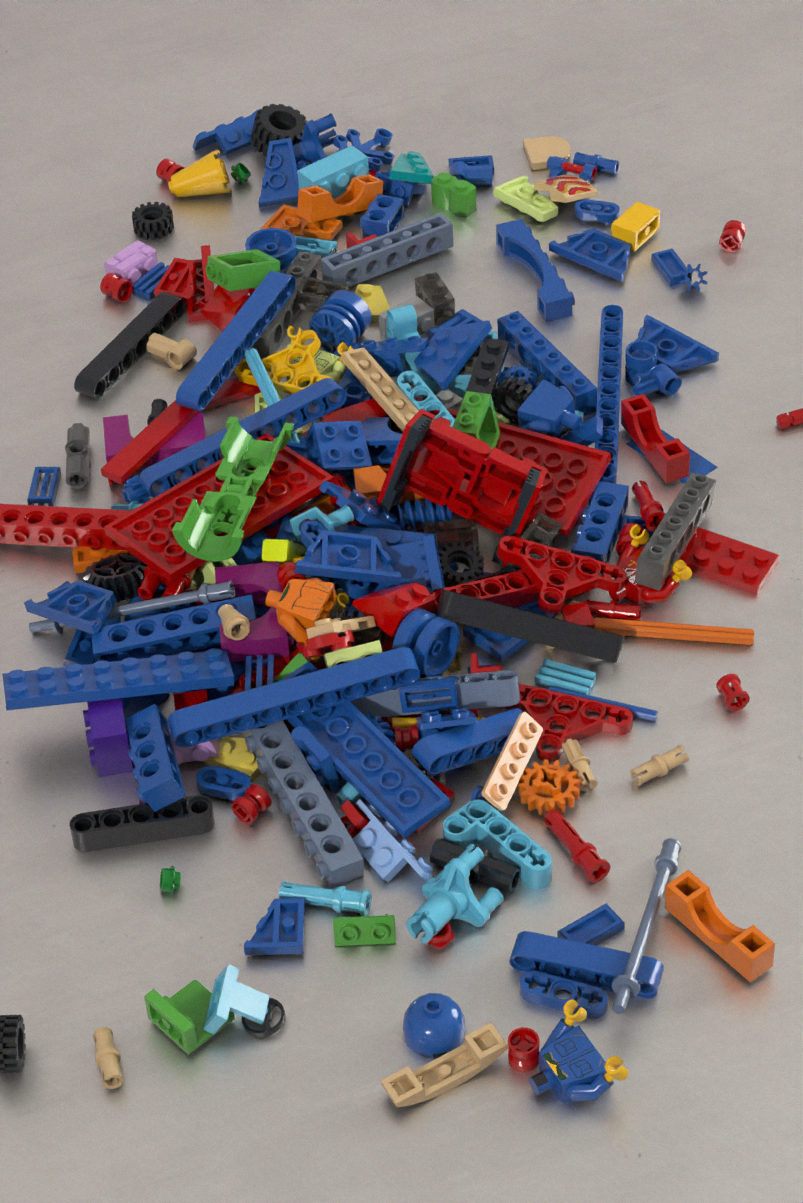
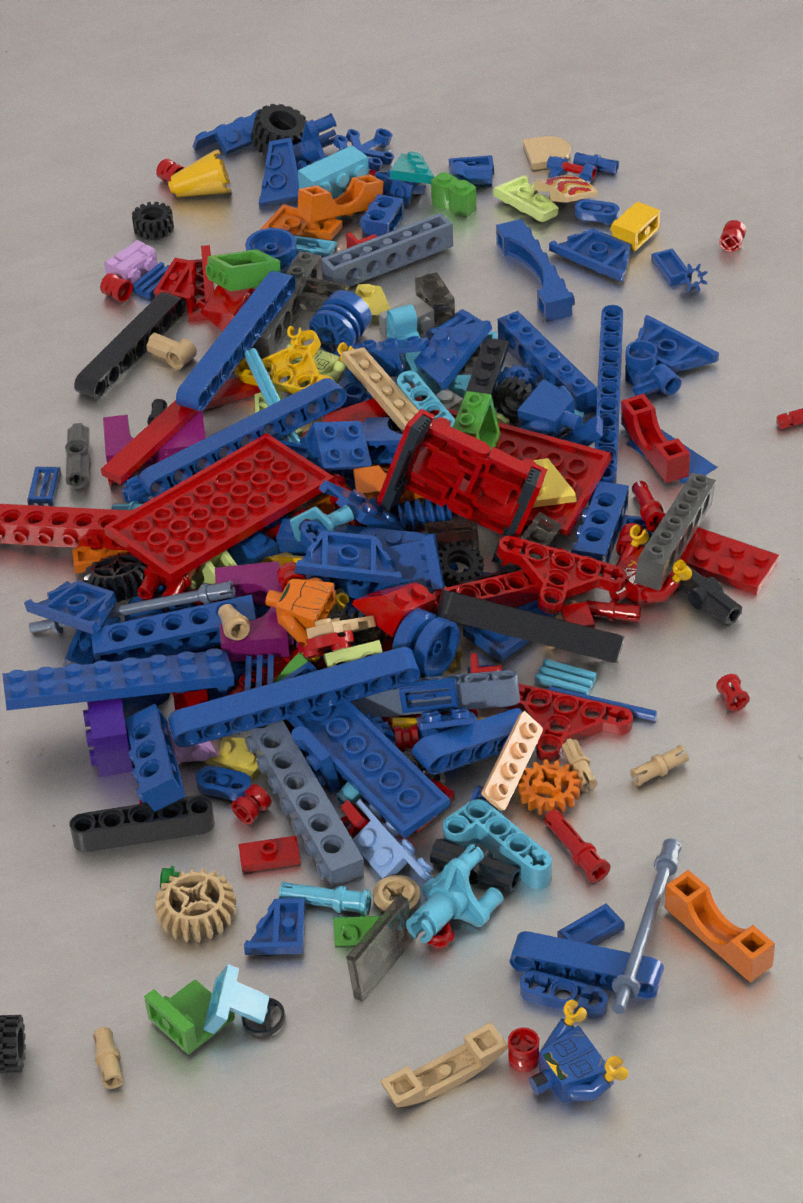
(197, 913): none -> tan gear
(235, 500): bright green piece -> none
(240, 173): green plate -> none
(269, 854): none -> red plate
(281, 550): neon yellow slope -> none
(379, 948): none -> clear smoke tile
(395, 885): none -> tan gear
(433, 1025): blue cylinder -> none
(554, 487): none -> light yellow wing
(676, 631): orange axle -> none
(709, 595): none -> black piece

